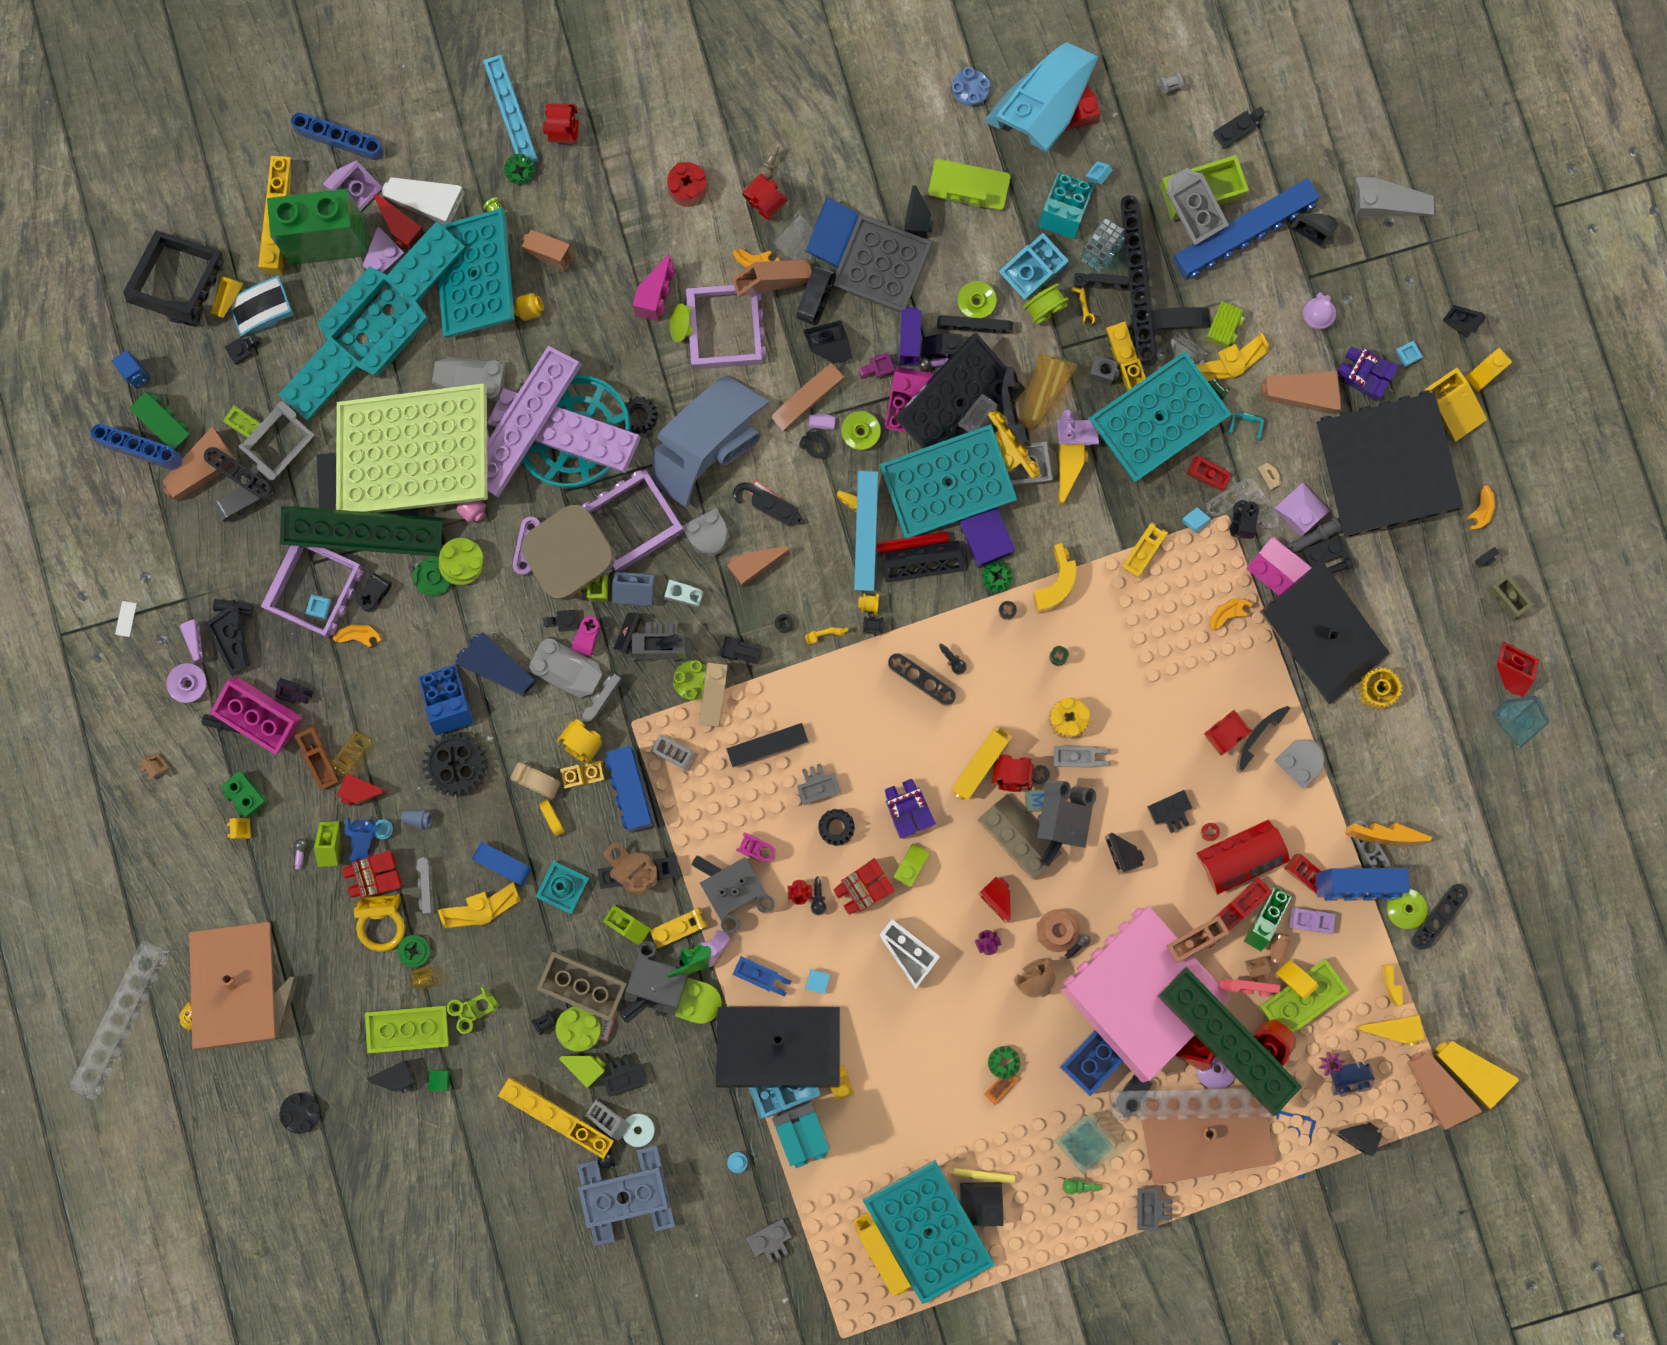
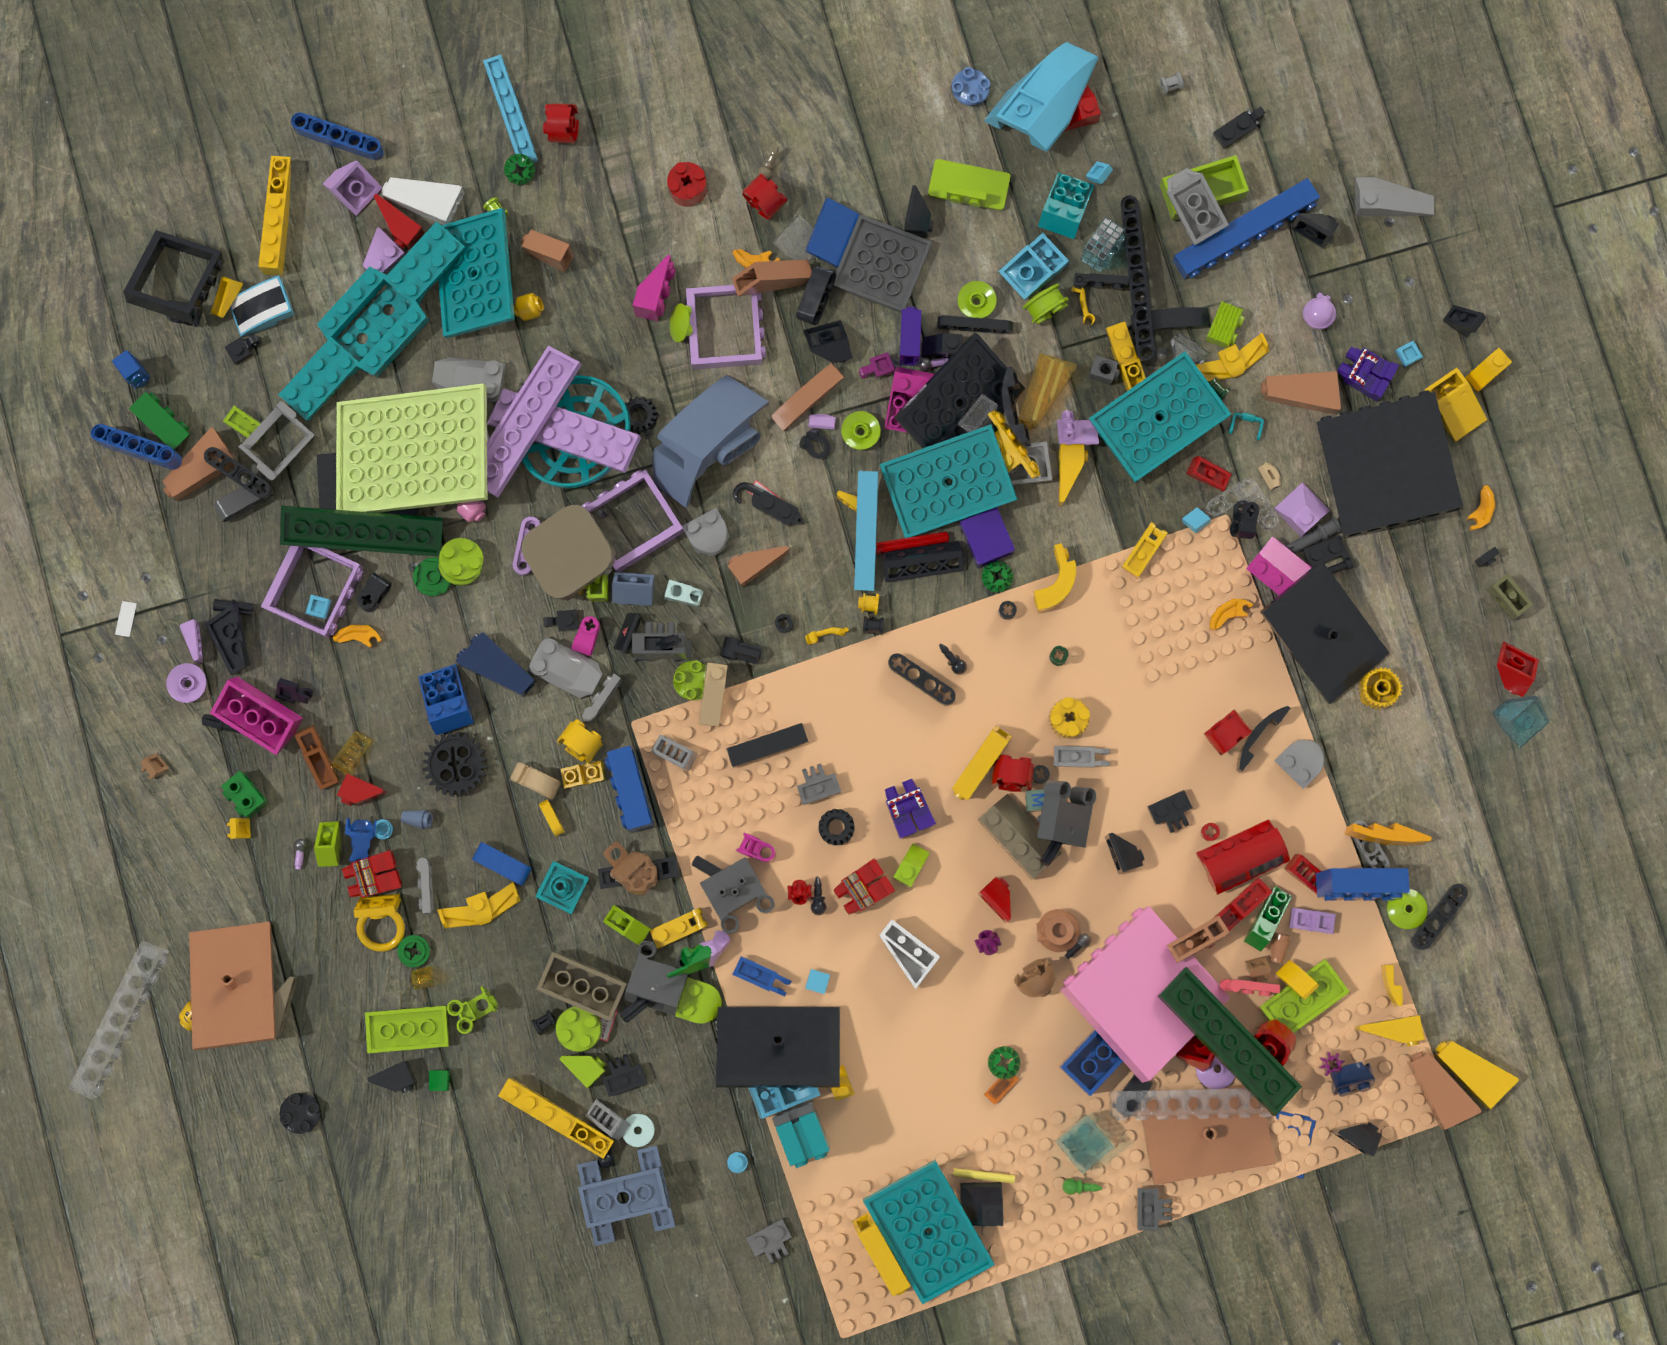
(317, 226): green brick -> none

